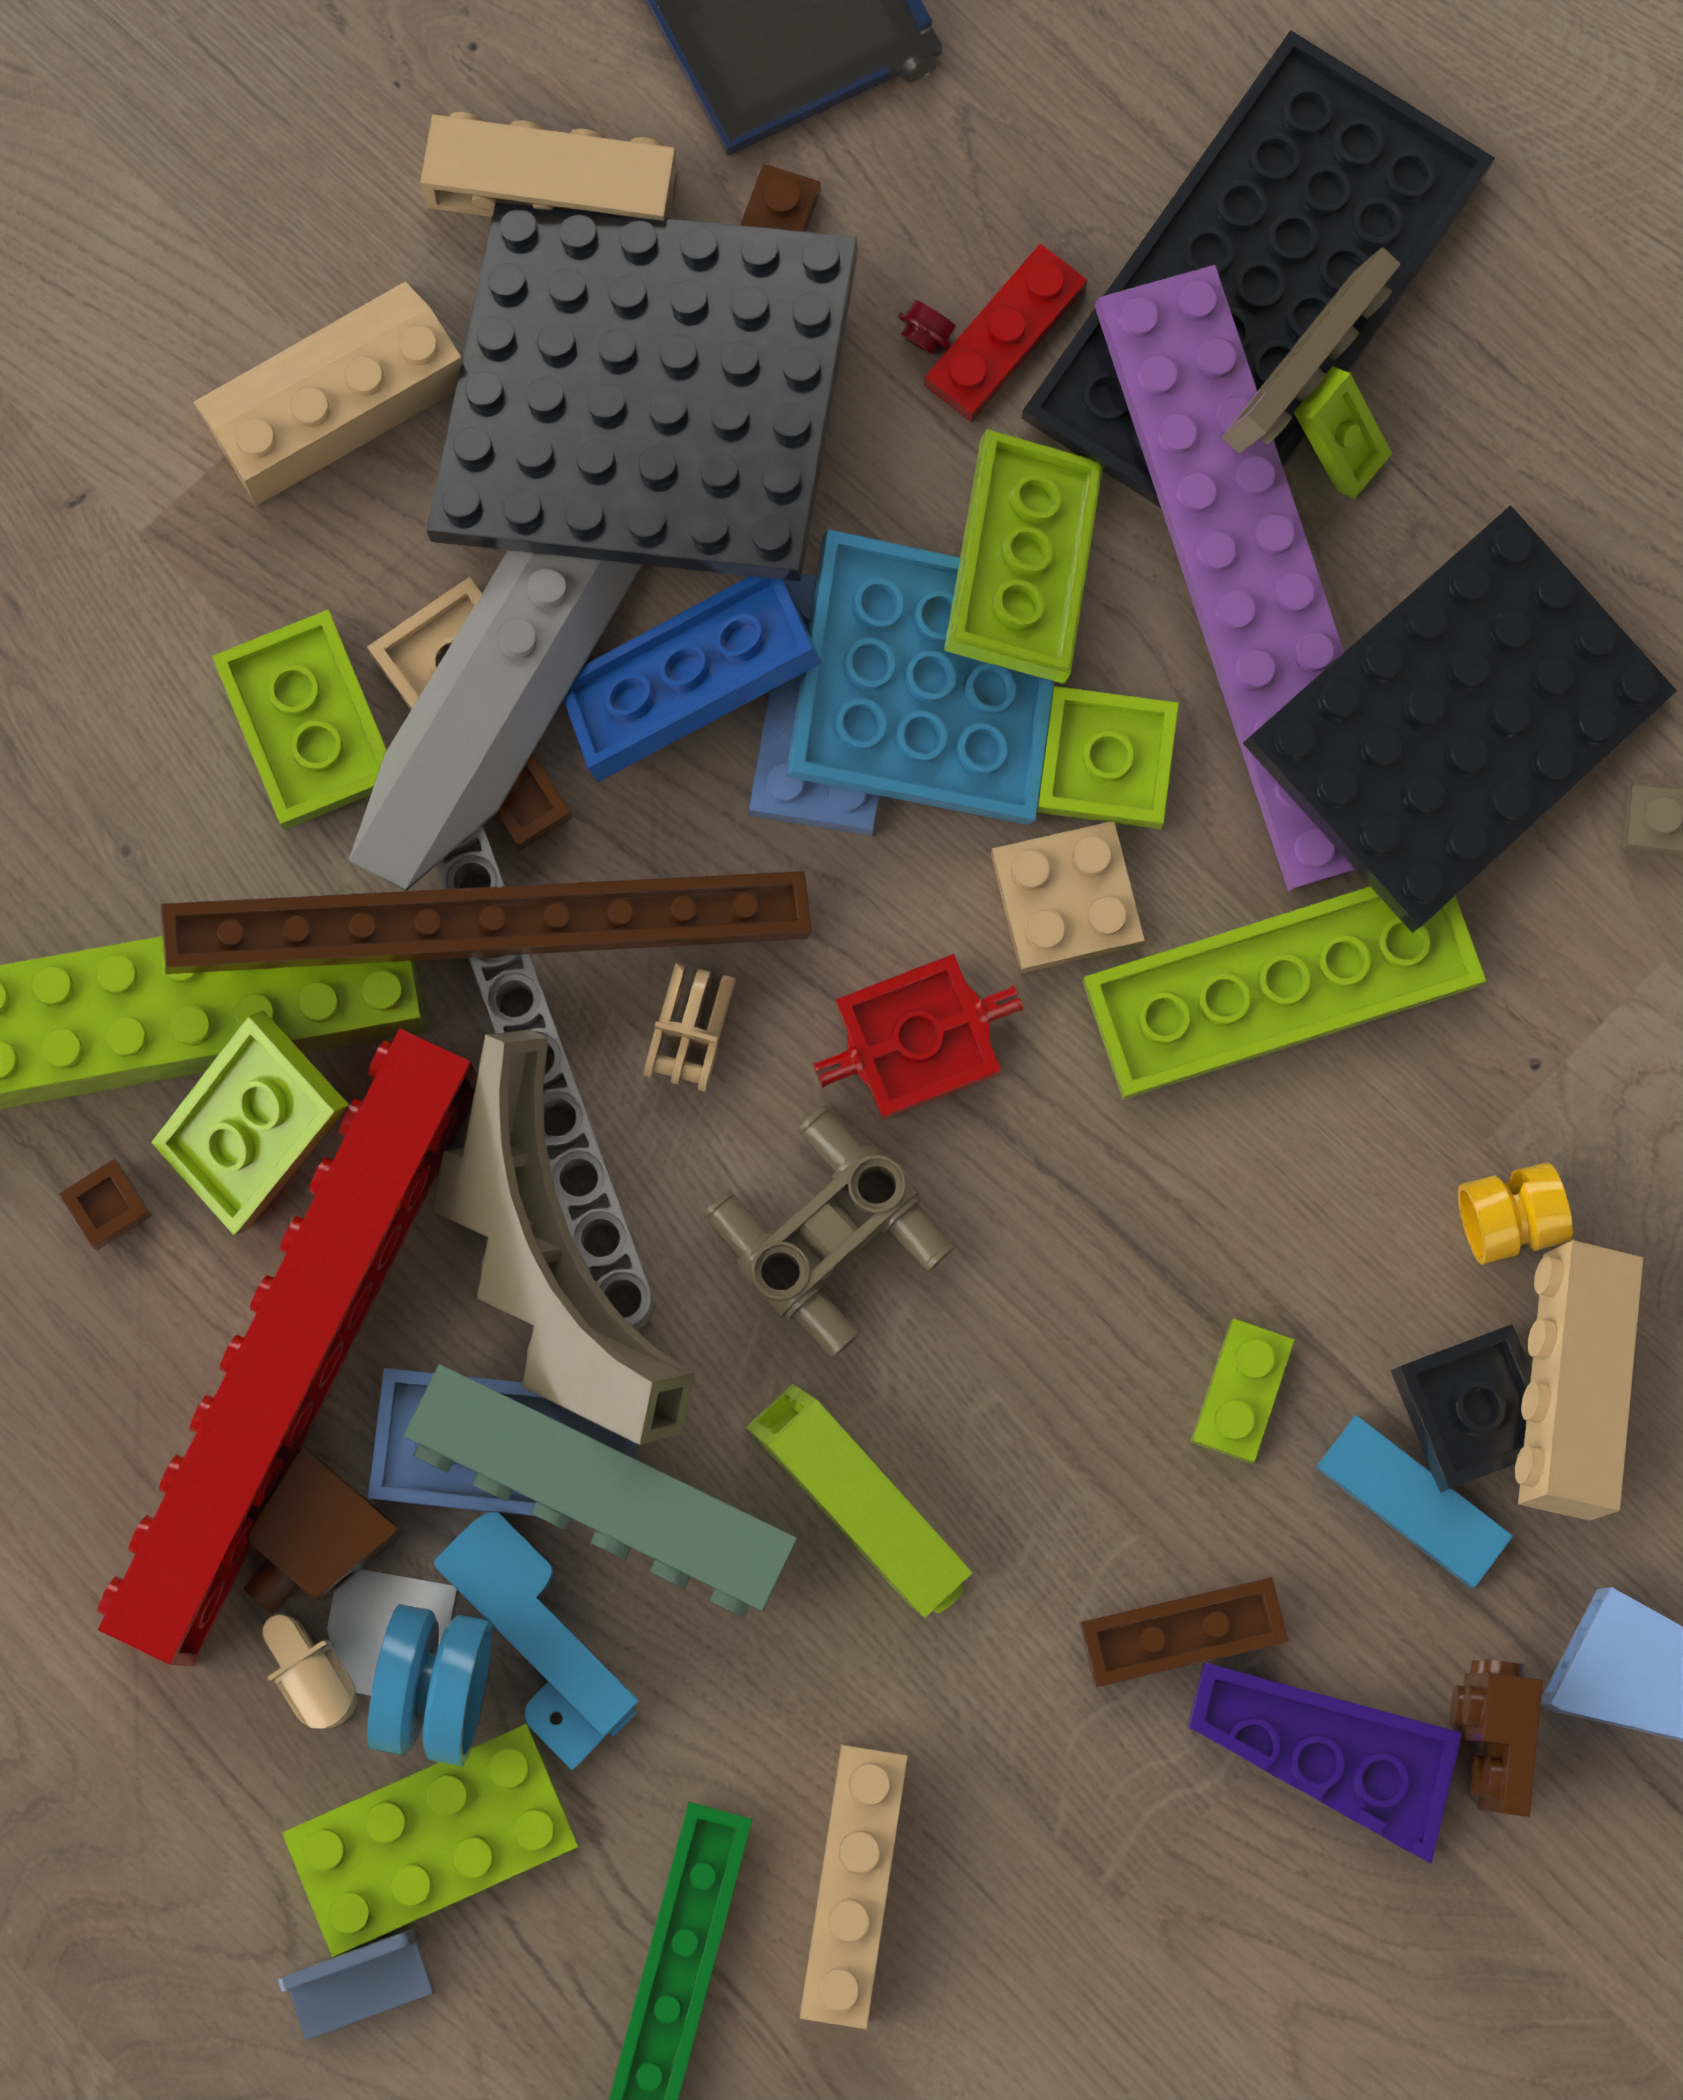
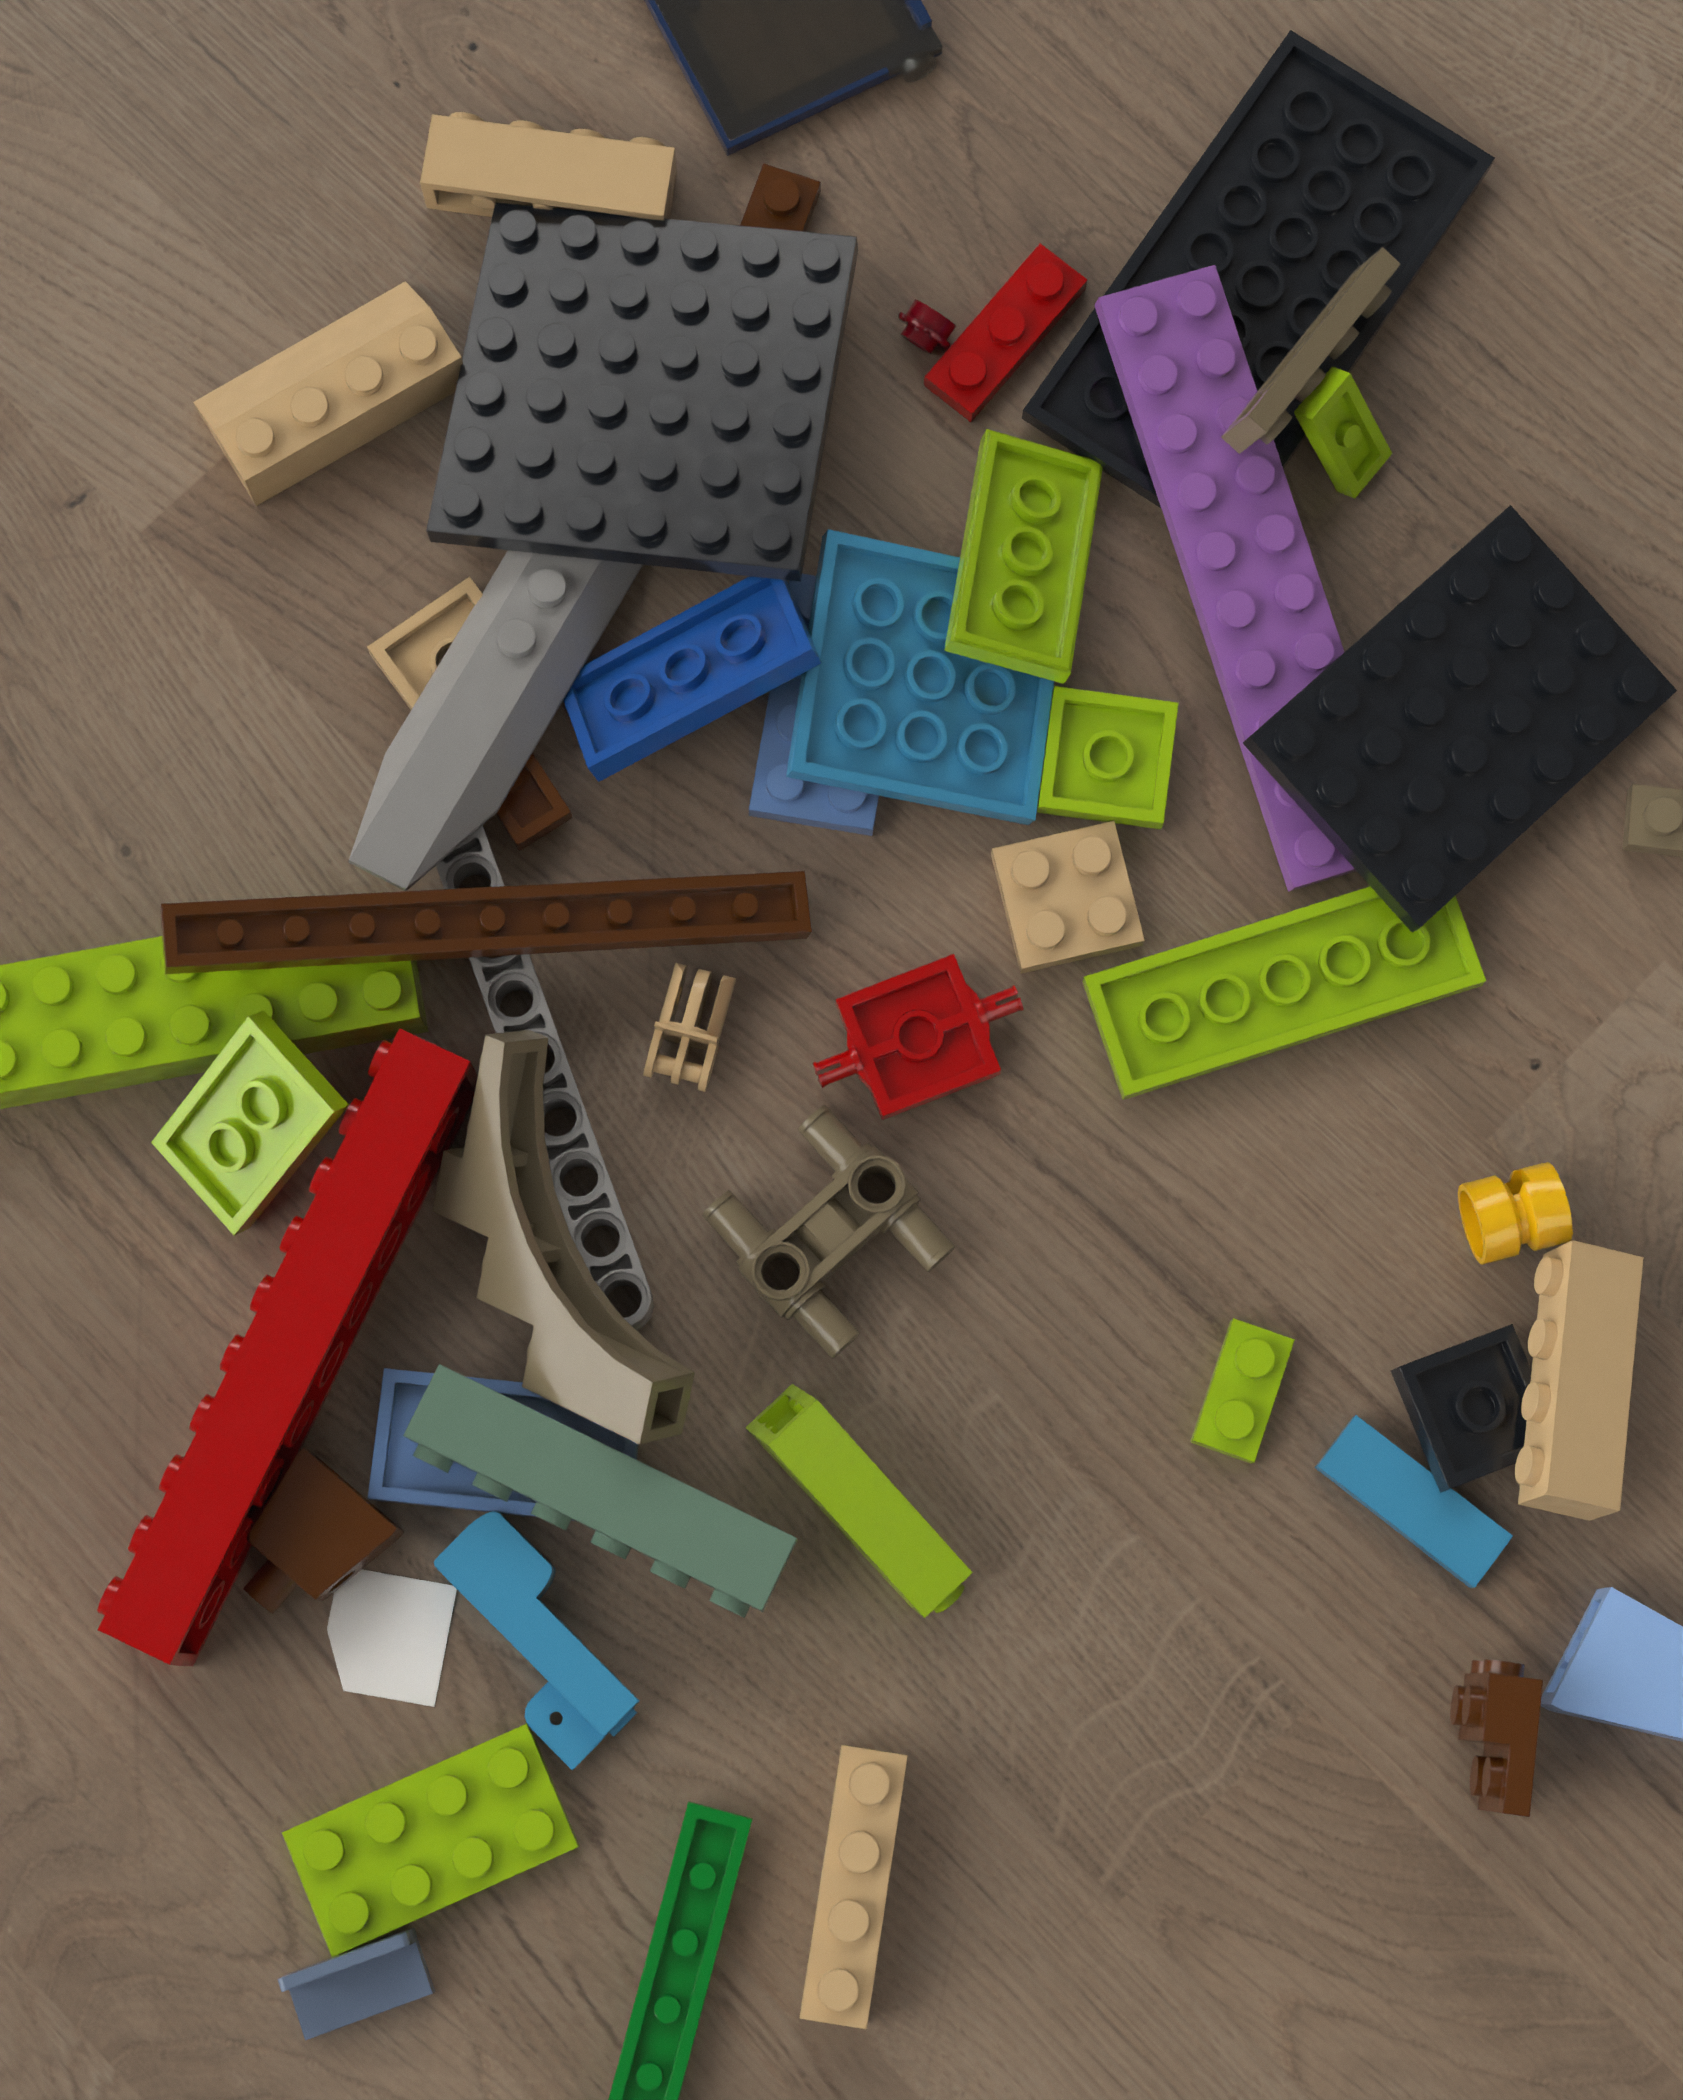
(105, 1204): reddish brown plate -> none
(303, 718): lime plate -> none
(309, 1674): tan arm -> none
(429, 1685): dark azure wheel -> none
(1183, 1632): reddish brown plate -> none
(1348, 1756): dark purple wing -> none

